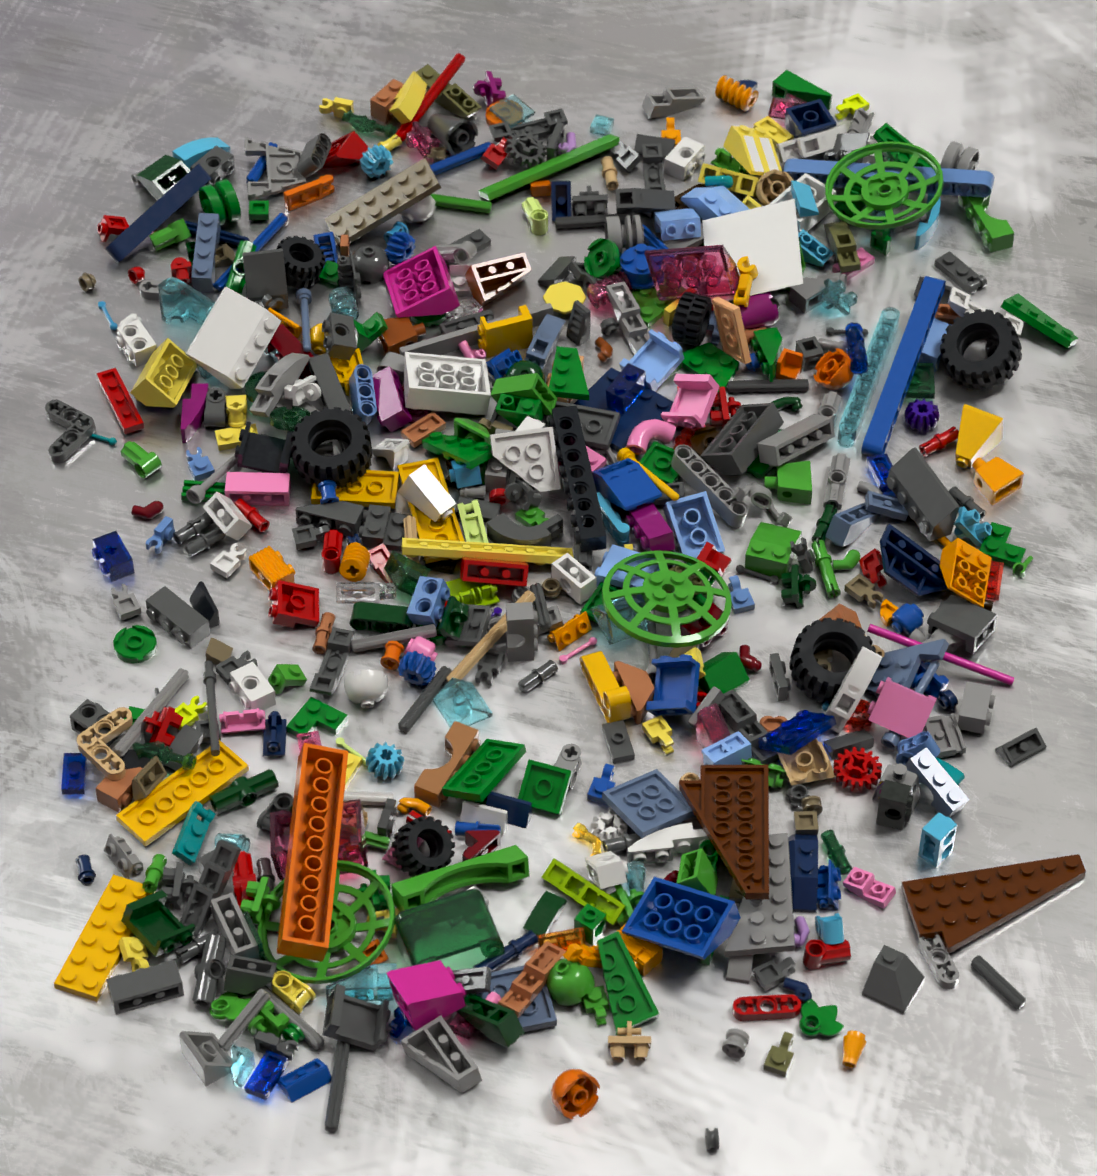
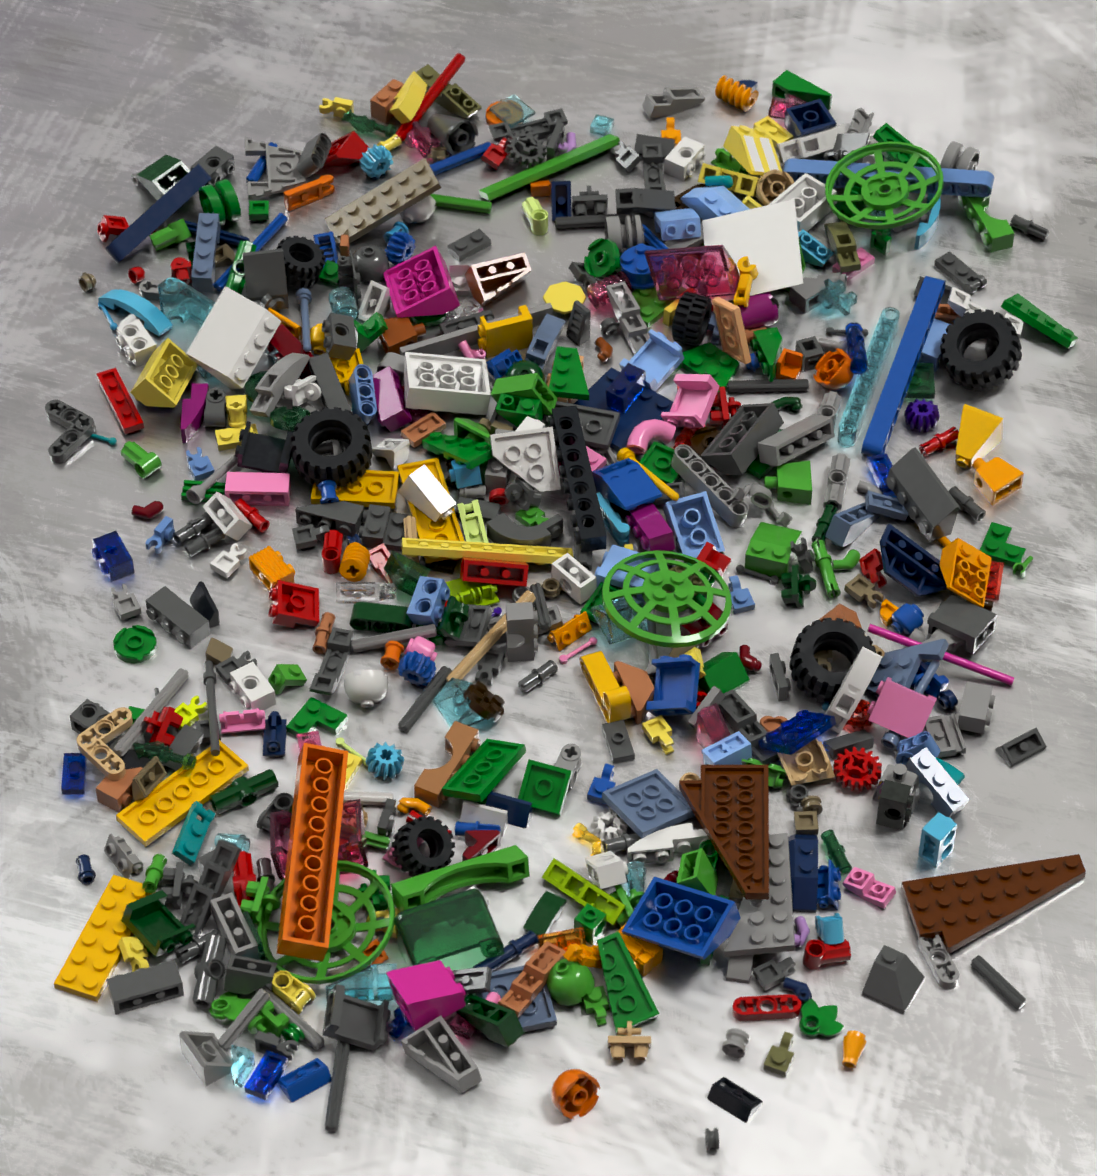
(153, 318): none -> medium azure slope
(194, 150): medium azure slope -> none
(375, 300): none -> white slope
(454, 252): light grey piece -> none
(484, 702): none -> dark brown plate
(489, 89): magenta hips -> none
(557, 272): dark grey slope -> none
(609, 173): tan pin -> none
(734, 1099): none -> black slope
(803, 199): medium azure slope -> none
(850, 105): neon yellow plate -> none
(968, 526): medium azure hips -> none
(1029, 227): none -> dark grey axle

